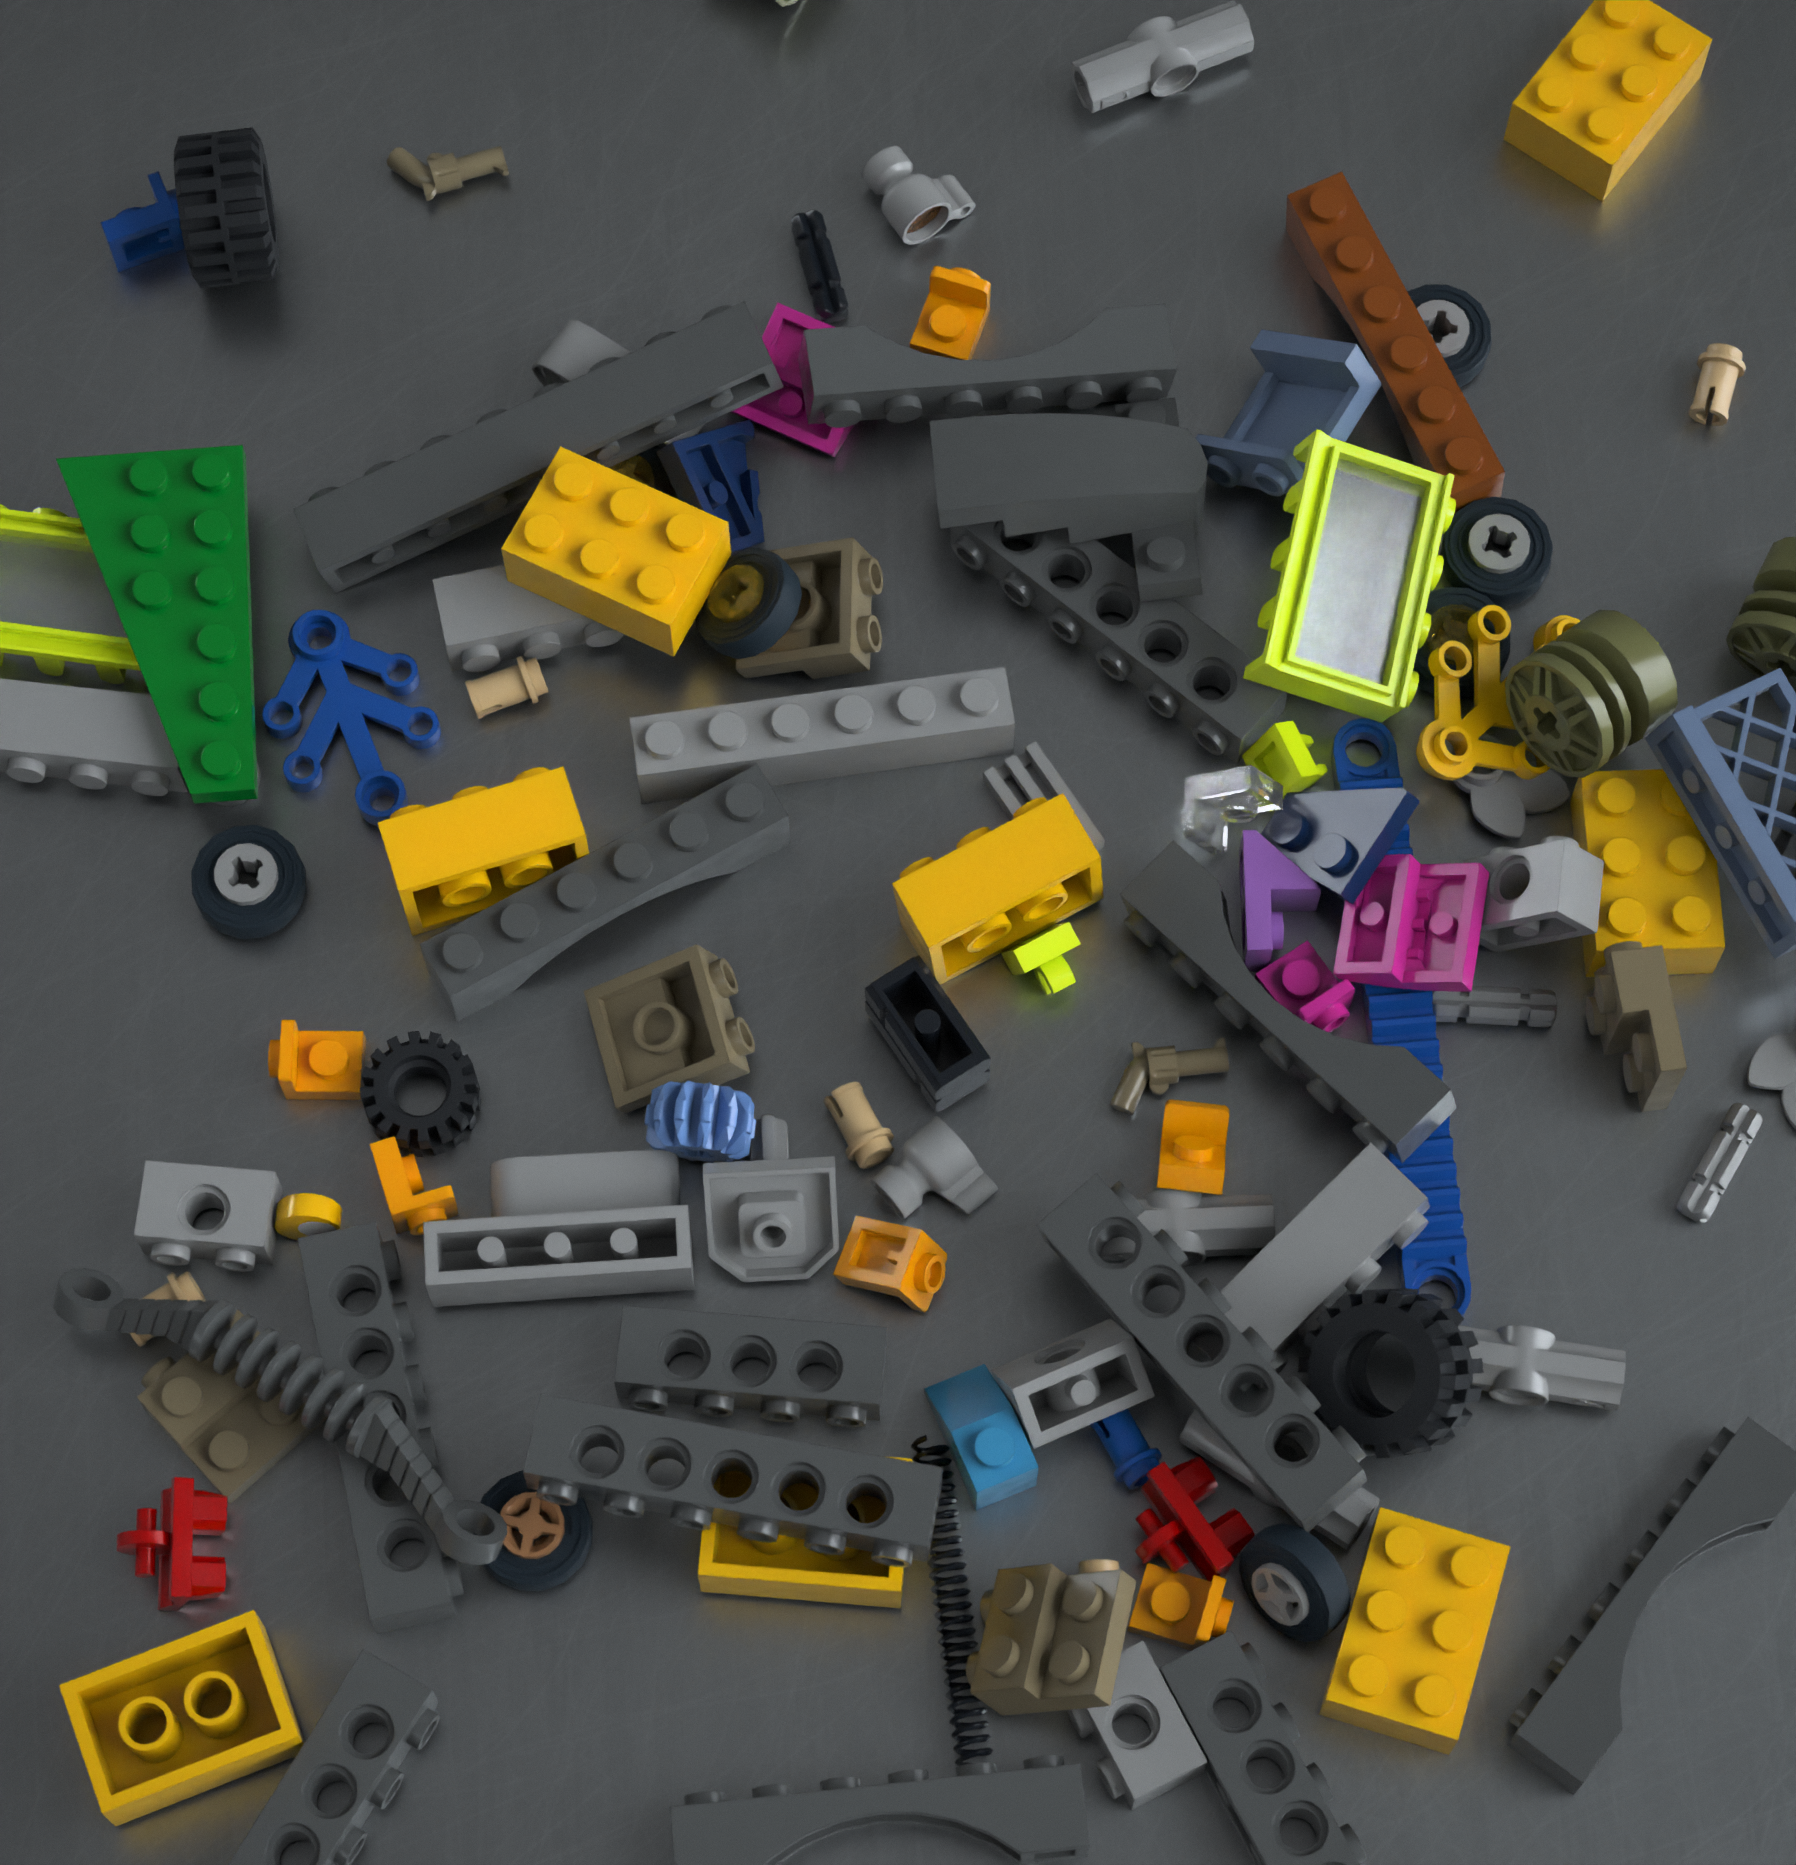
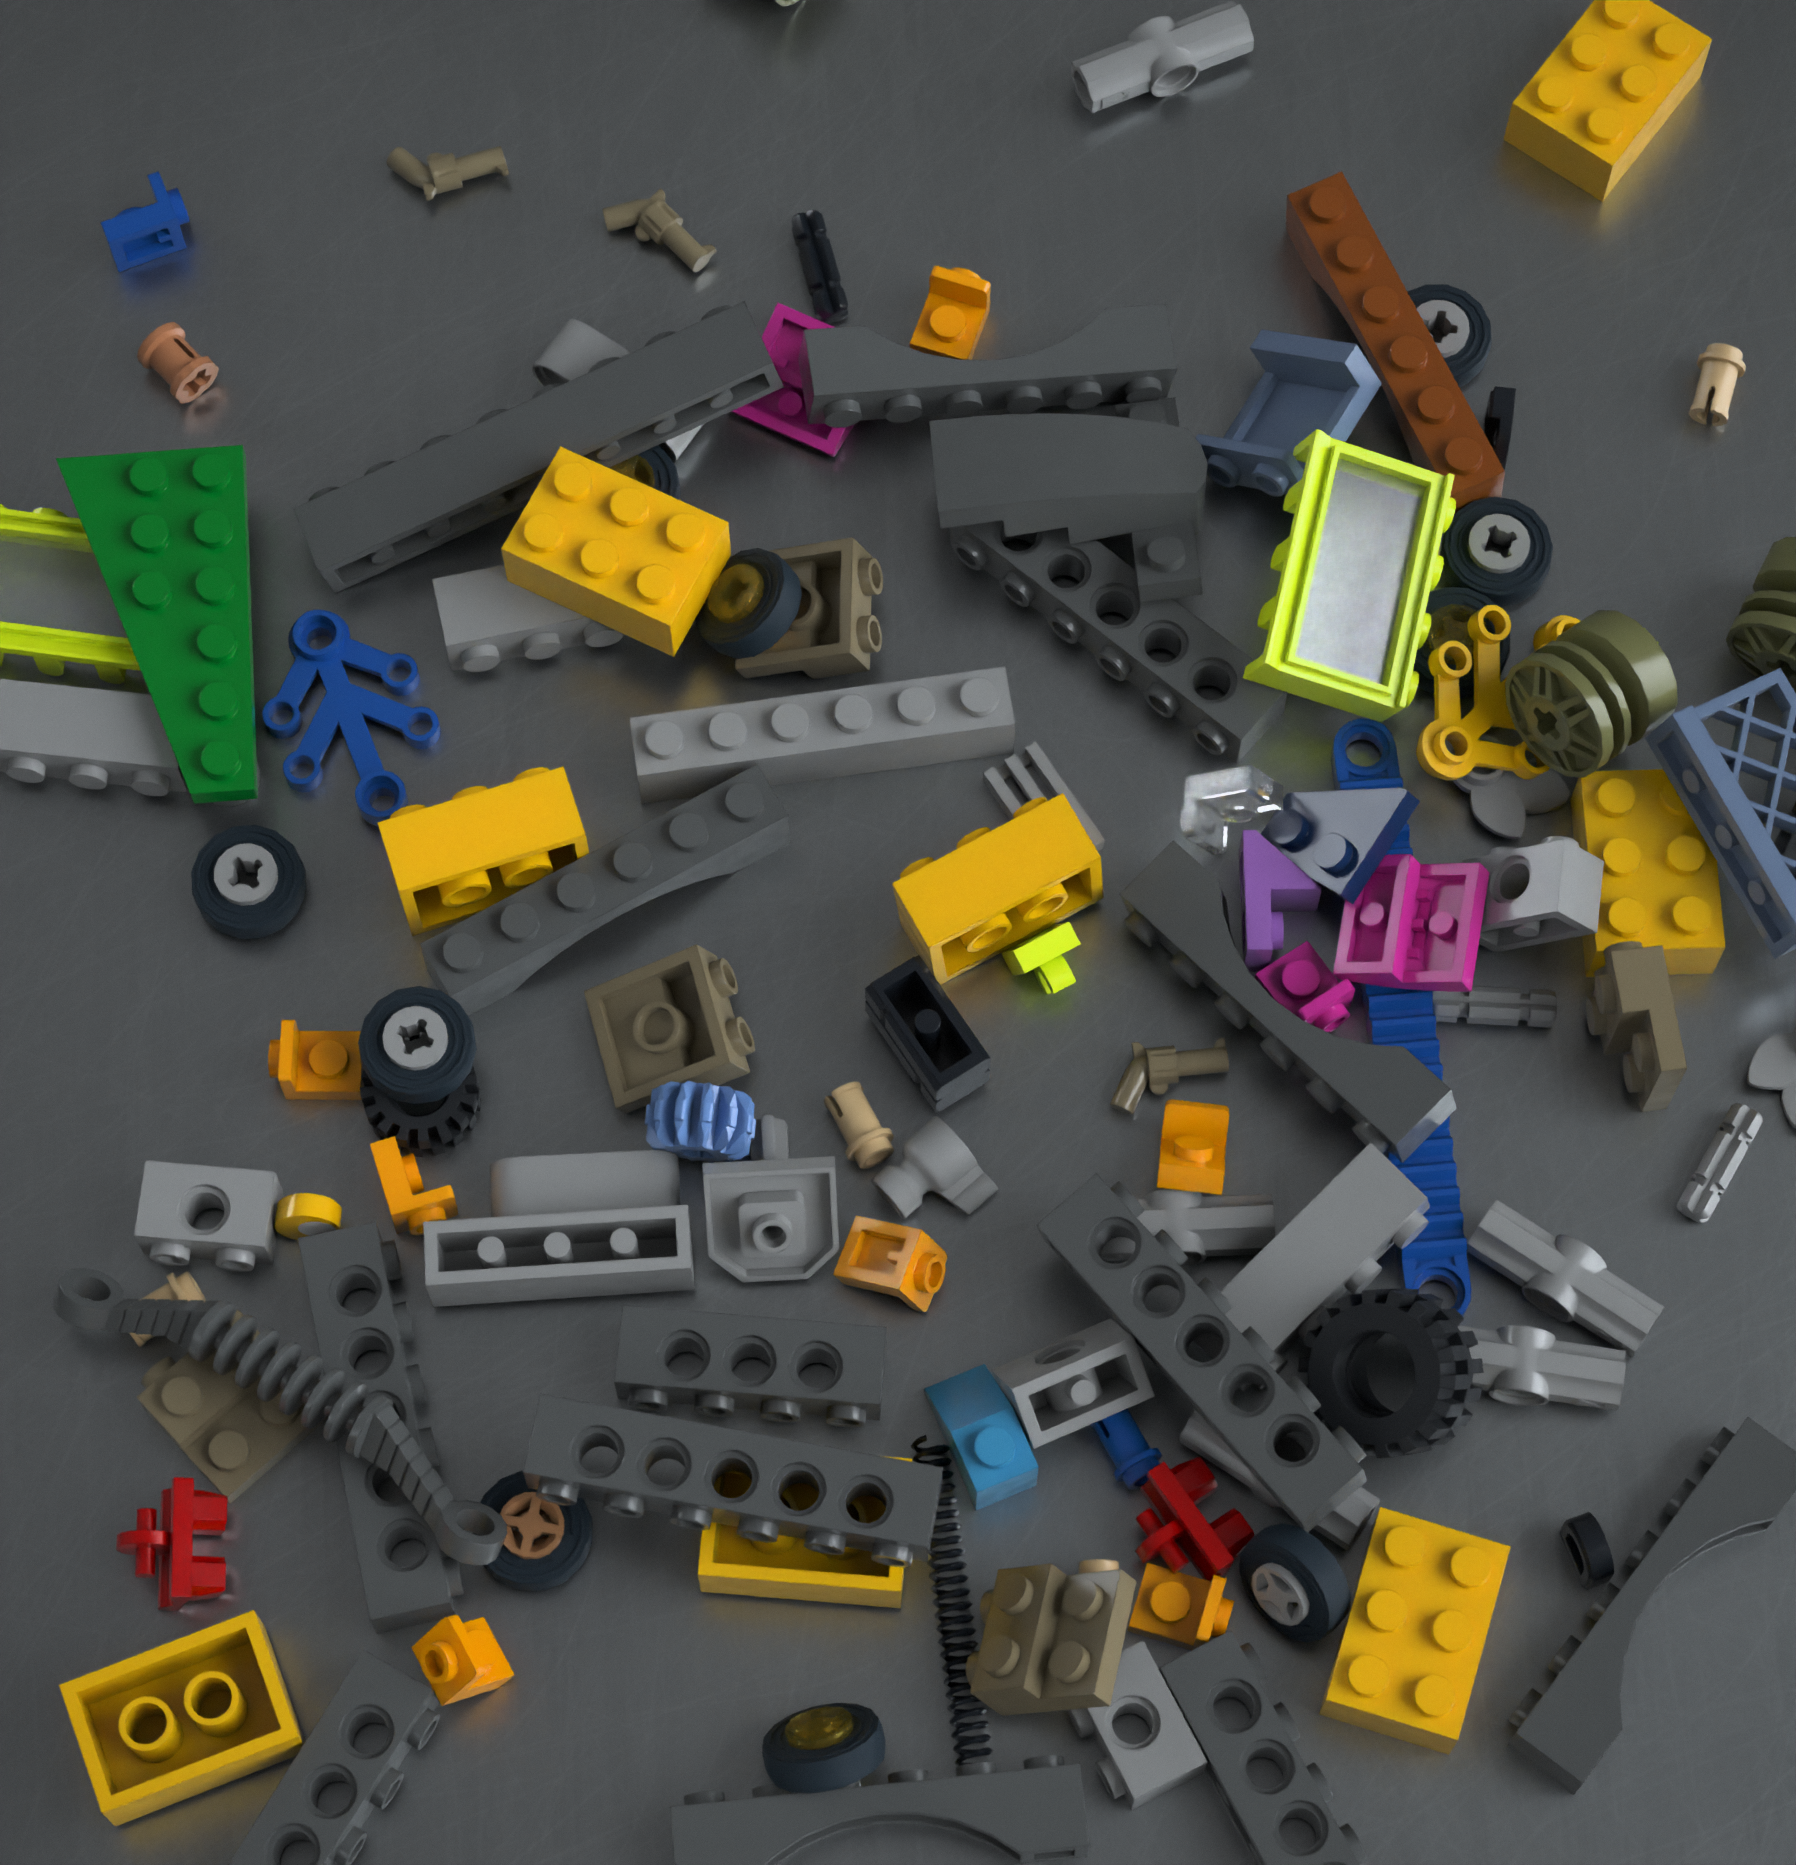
(177, 362): none -> nougat bush
(226, 207): black tyre -> none
(428, 1065): none -> black wheel
(461, 1659): none -> light orange bracket
(507, 687): tan pin -> none
(662, 225): none -> dark tan piece
(714, 477): dark blue wing -> none
(824, 1748): none -> black wheel
(914, 202): light grey piece -> none
(1285, 757): neon yellow tile -> none
(1499, 421): none -> black tile
(1564, 1278): none -> light grey piece
(1588, 1550): none -> black tile

